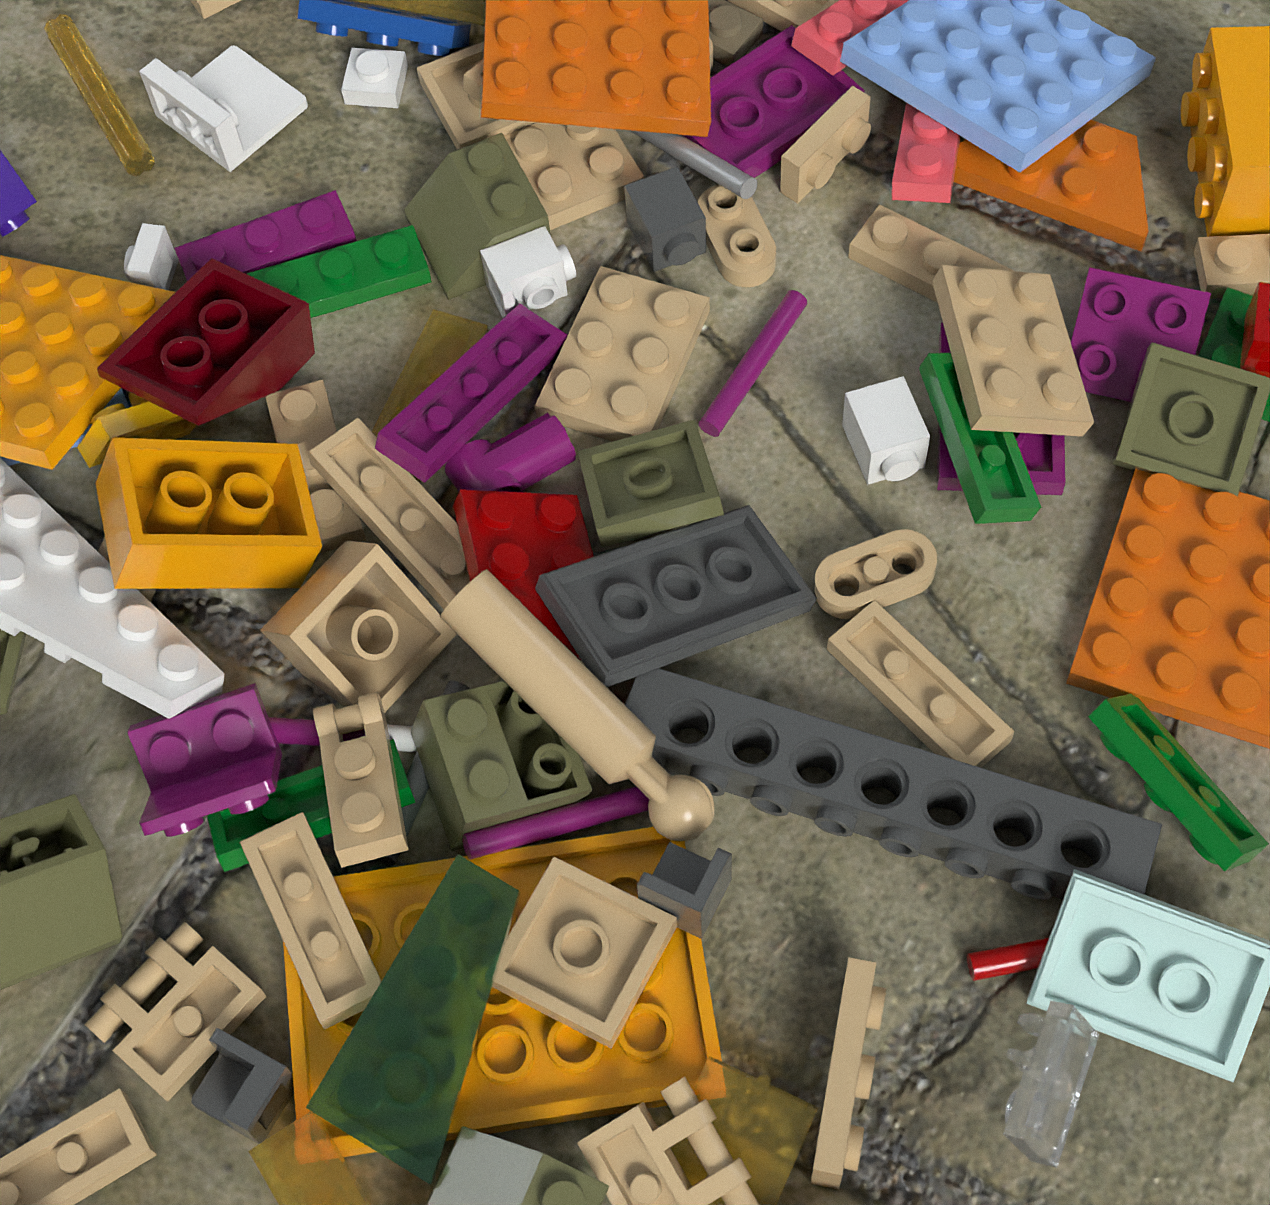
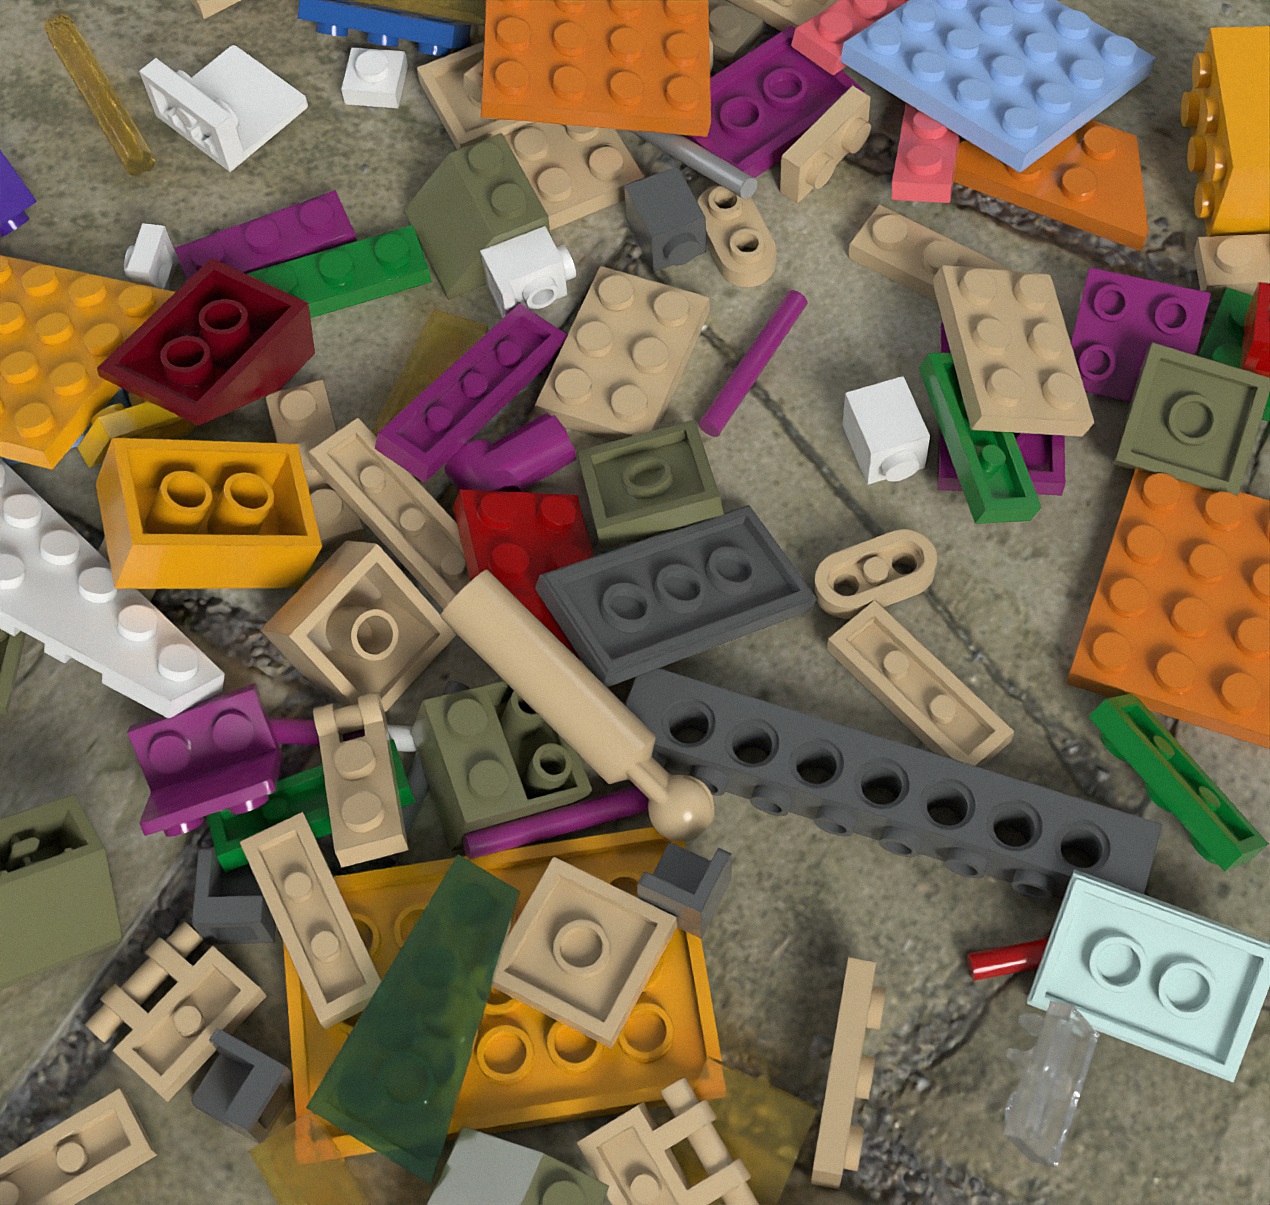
(229, 904): none -> dark grey panel

